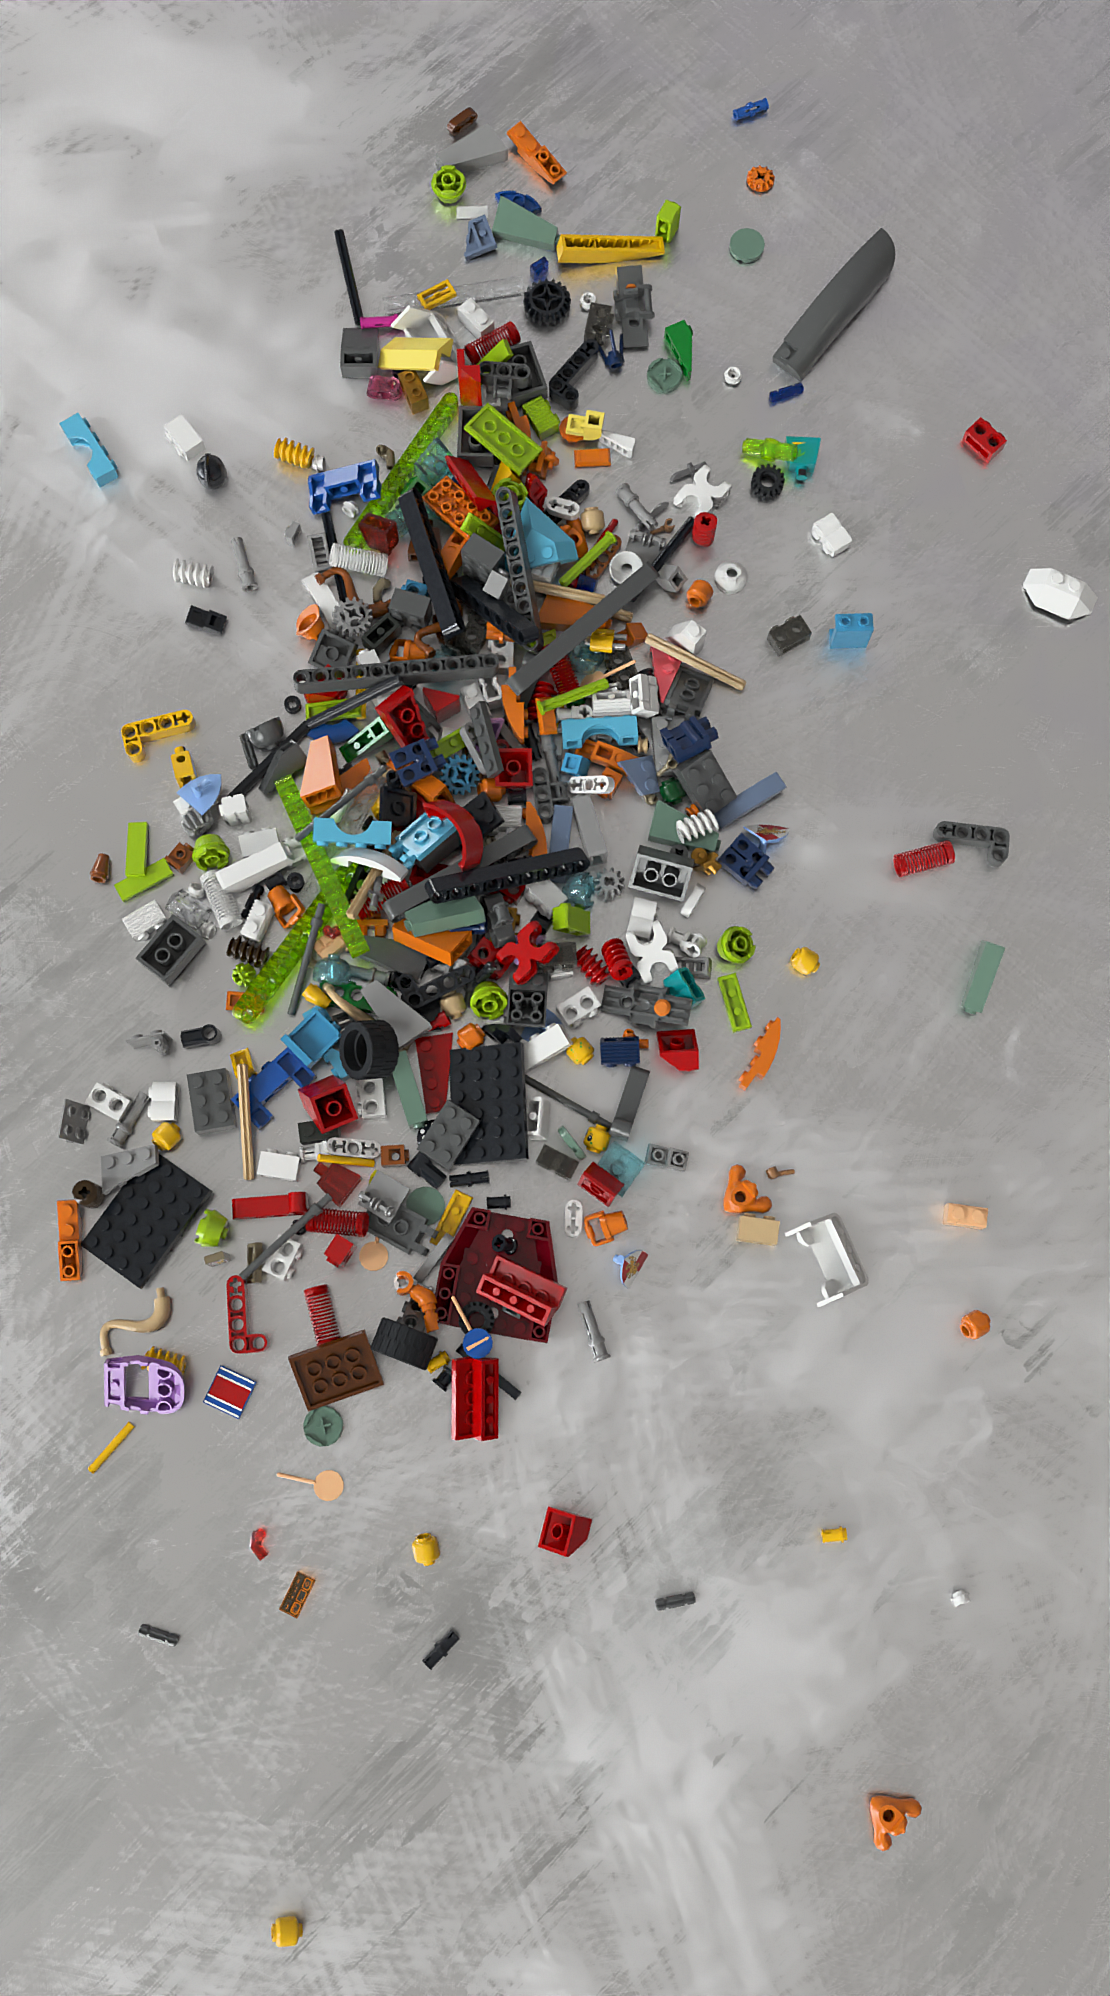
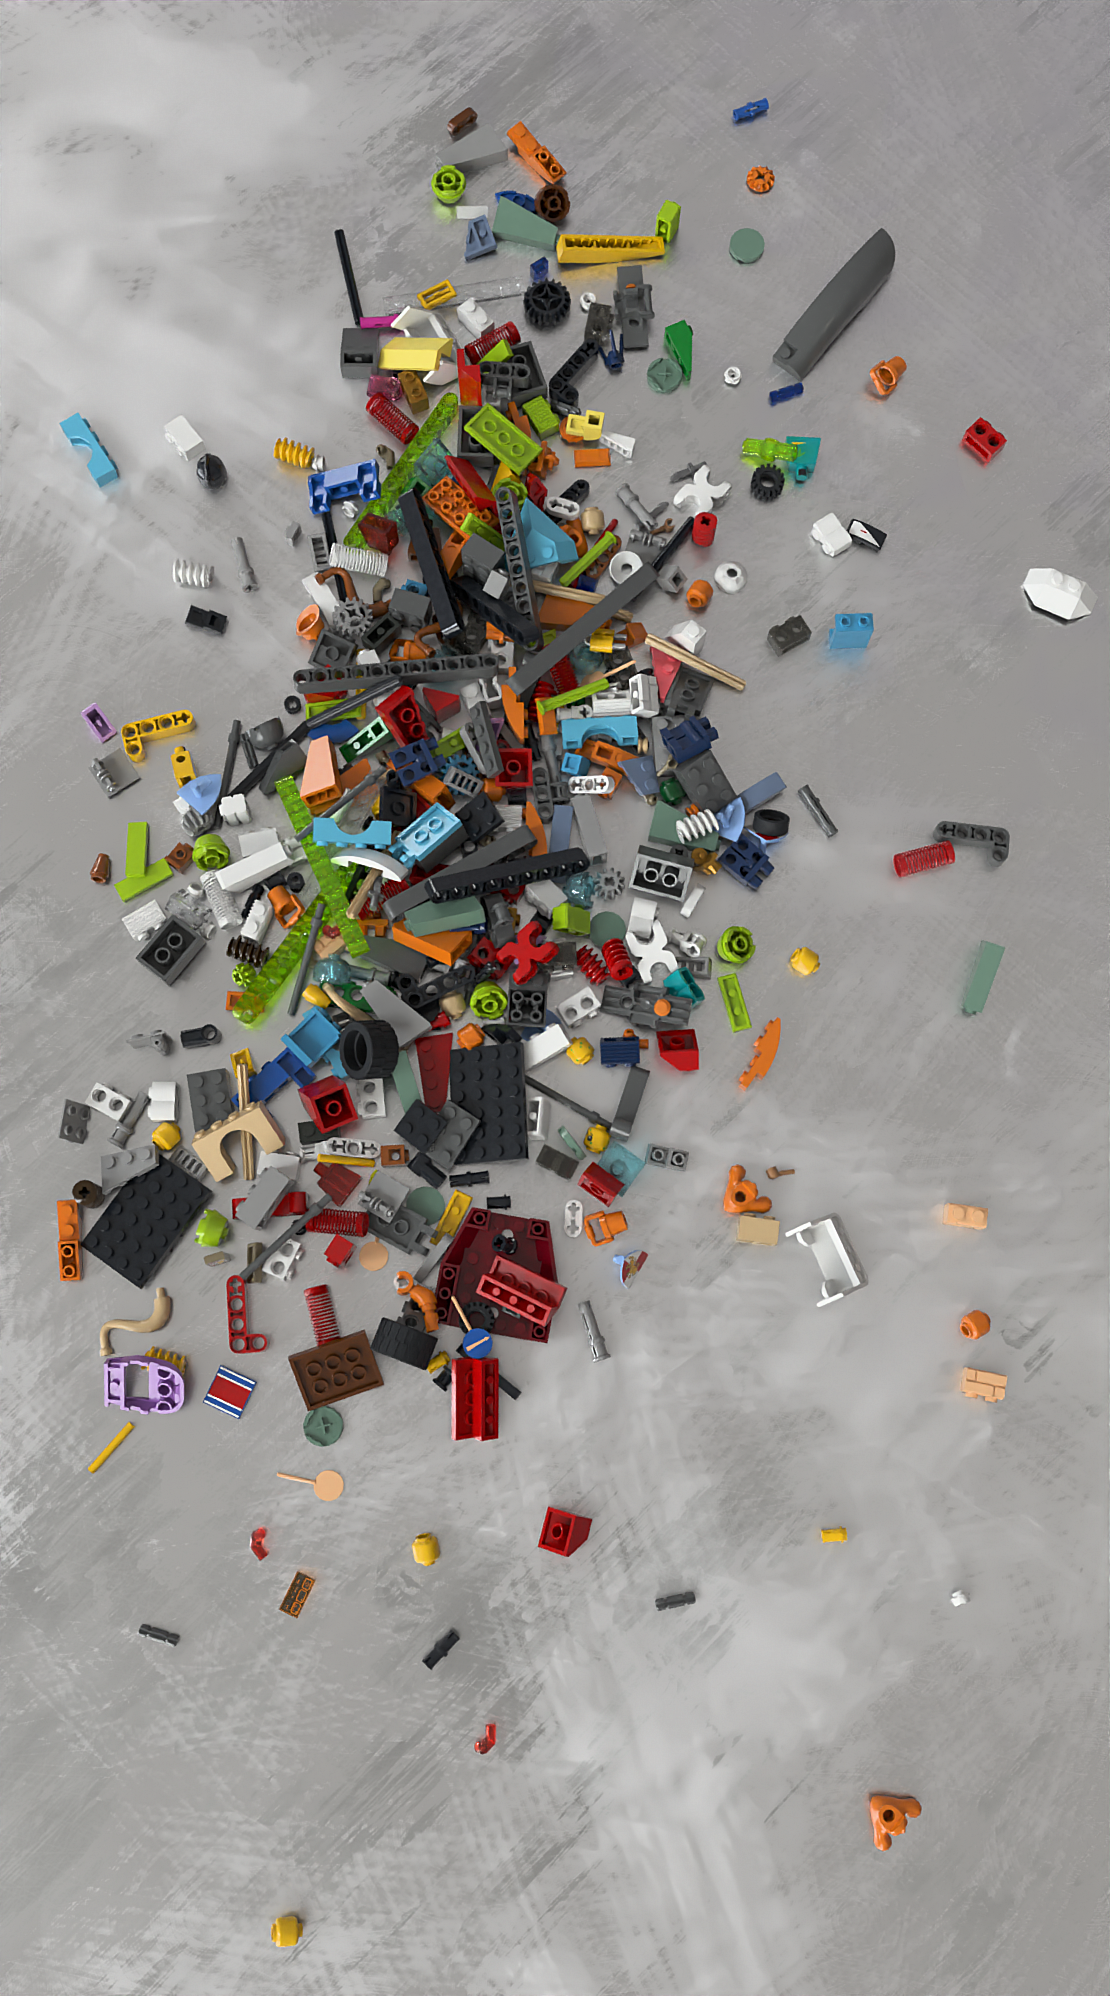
(98, 722): none -> lavender slope
(113, 772): none -> light grey hinge
(201, 1172): none -> light grey slope
(233, 740): none -> dark grey bar
(253, 1119): none -> tan arch
(264, 1198): none -> light grey brick
(382, 400): none -> red piece
(421, 1126): none -> black plate
(449, 778): none -> light grey slope
(466, 826): red windscreen -> none
(488, 1742): none -> clear red arm
(552, 203): none -> reddish brown cylinder
(564, 408): none -> dark grey axle
(606, 927): none -> sand green tile
(731, 820): none -> light blue shield
(771, 822): none -> black tyre
(818, 811): none -> dark grey pin
(867, 534): none -> slope
(888, 374): none -> orange piece
(983, 1383): none -> light nougat brick

